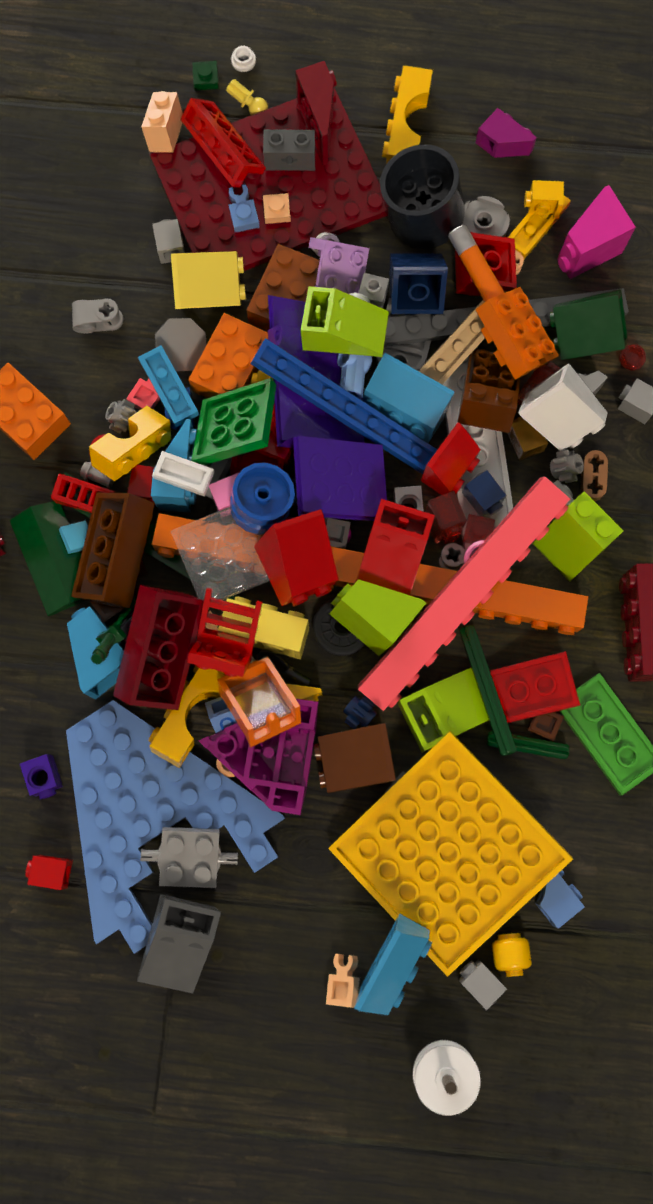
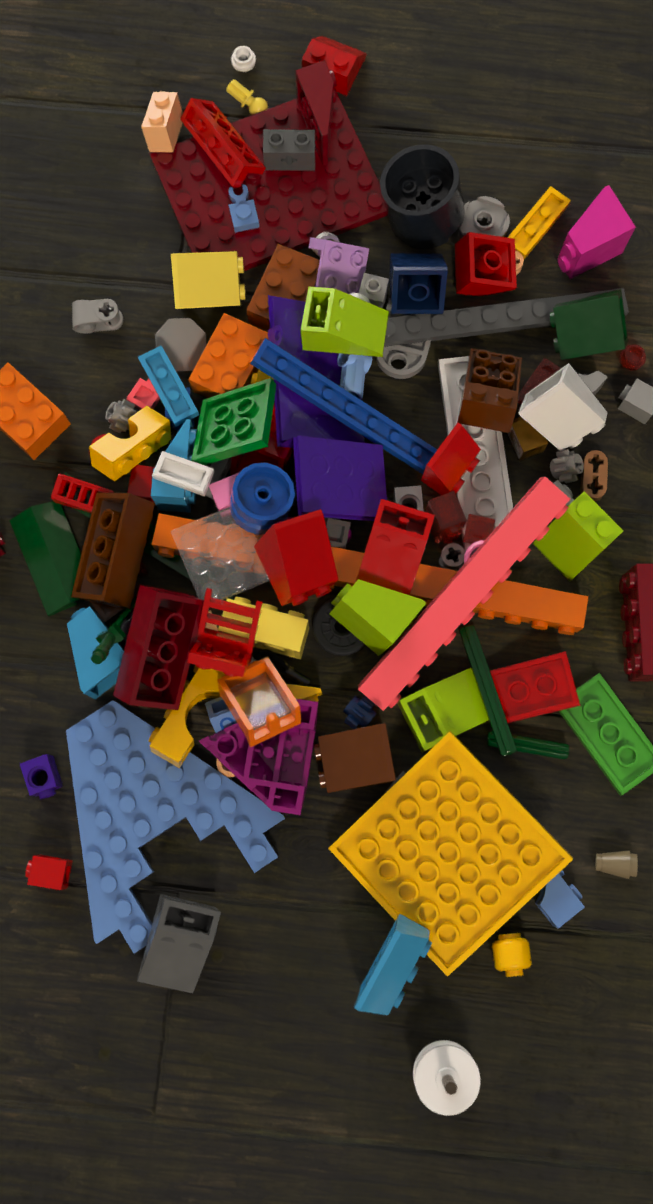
(74, 536): medium azure tile -> none
(90, 473): light grey pin -> none
(168, 239): light grey brick -> none
(189, 857): light grey plate -> none
(205, 75): dark green plate -> none
(276, 208): light nougat plate -> none
(338, 57): none -> red slope
(343, 987): light nougat plate -> none
(408, 397): dark azure slope -> none
(413, 94): yellow arch -> none
(455, 349): tan plate -> none
(481, 983): light grey brick -> none
(484, 494): dark blue brick -> none
(504, 136): magenta slope -> none
(506, 316): orange piece -> none
(545, 198): yellow brick -> none
(546, 725): reddish brown tile -> none
(617, 863): none -> dark tan cone

